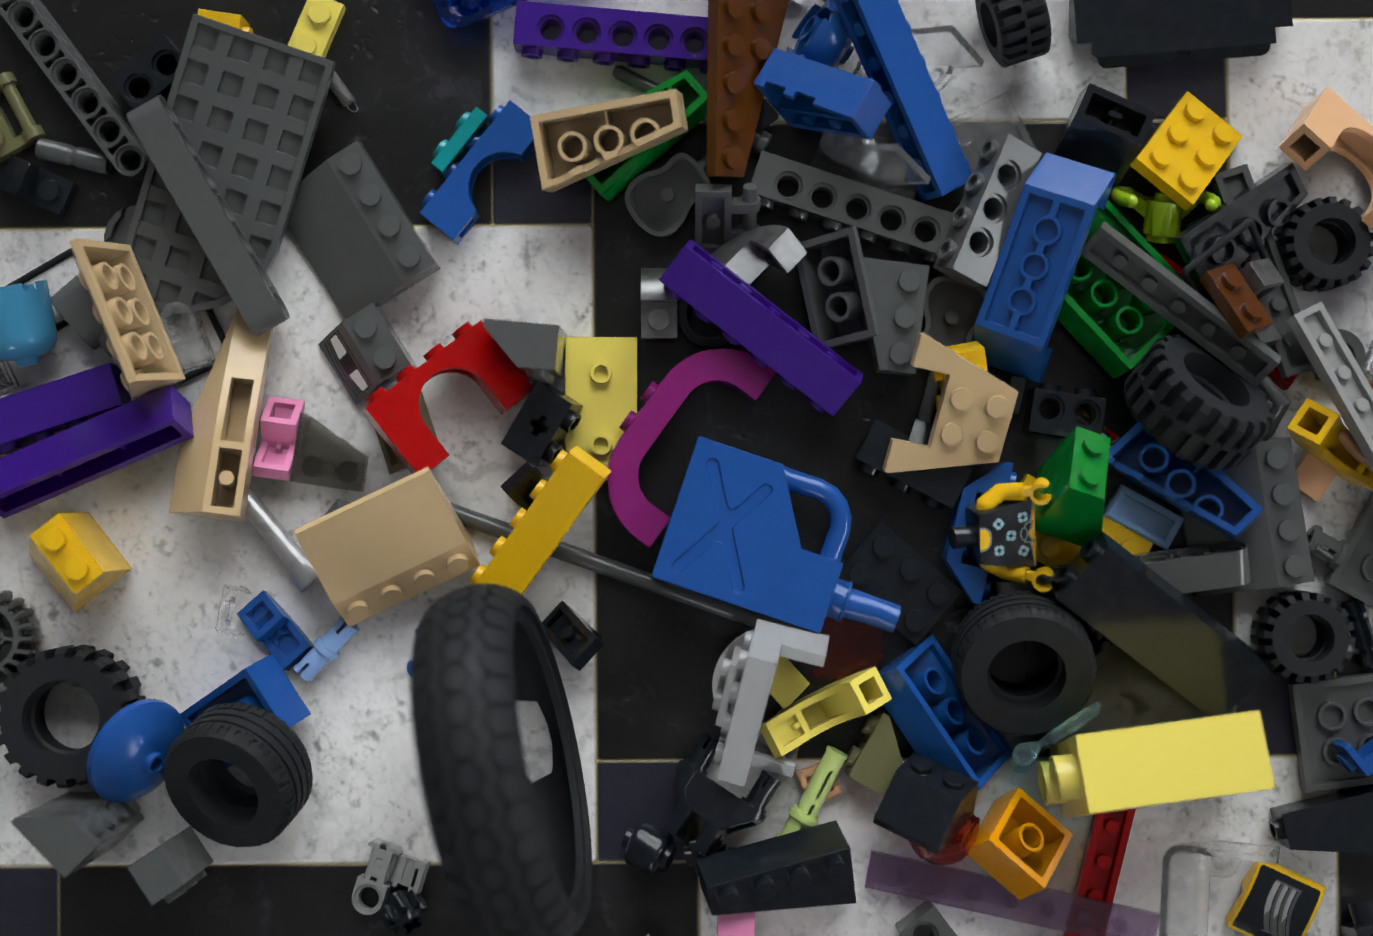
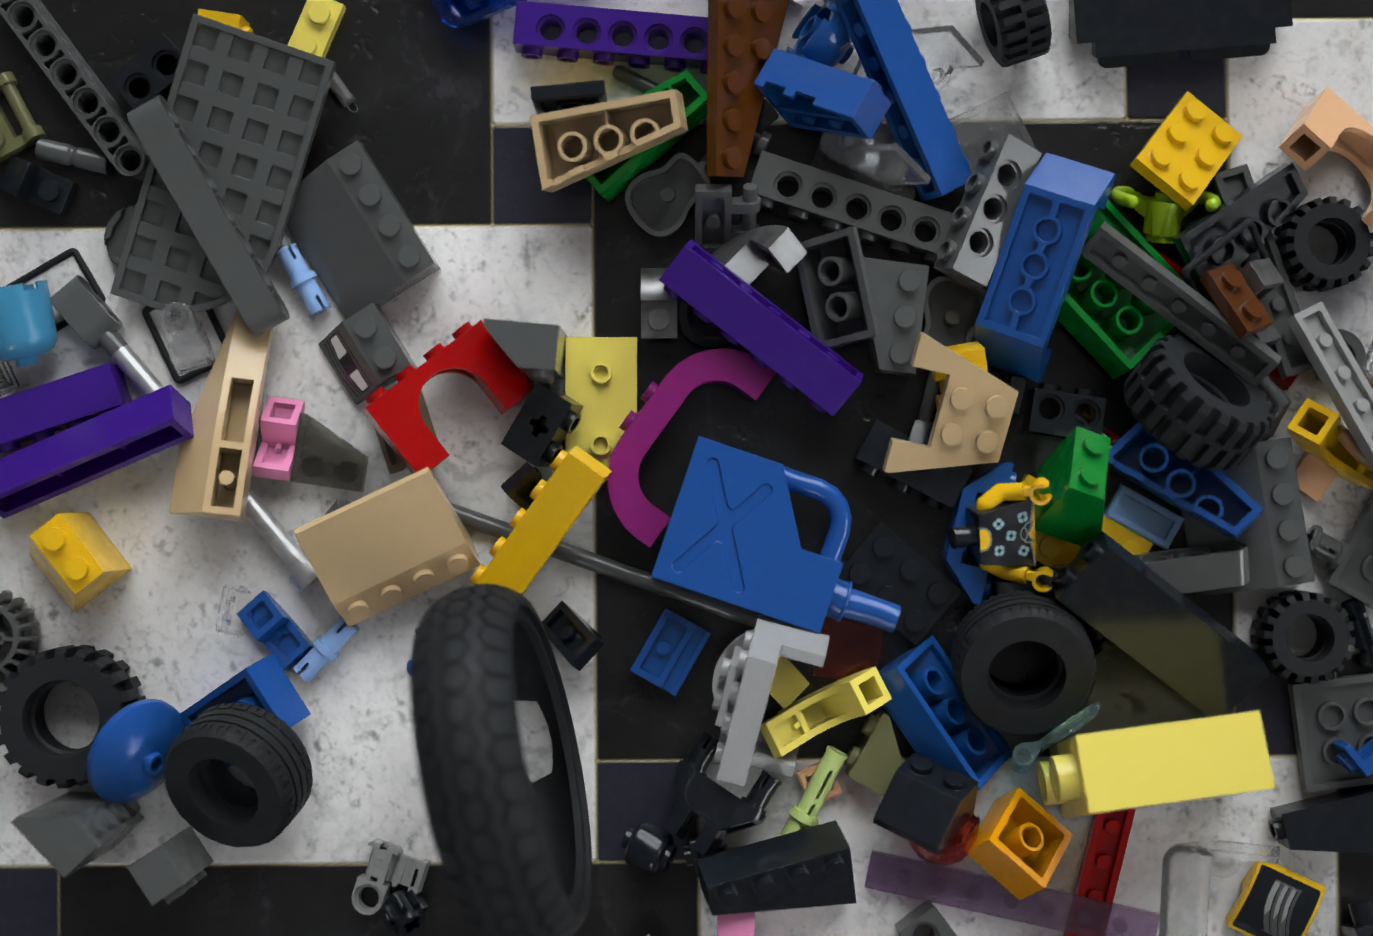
(127, 315): tan slope -> none
(303, 279): none -> light blue pin
(452, 205): blue arch -> none
(455, 148): teal plate -> none
(567, 95): none -> black tile
(670, 651): none -> blue plate
(1104, 131): black slope -> none

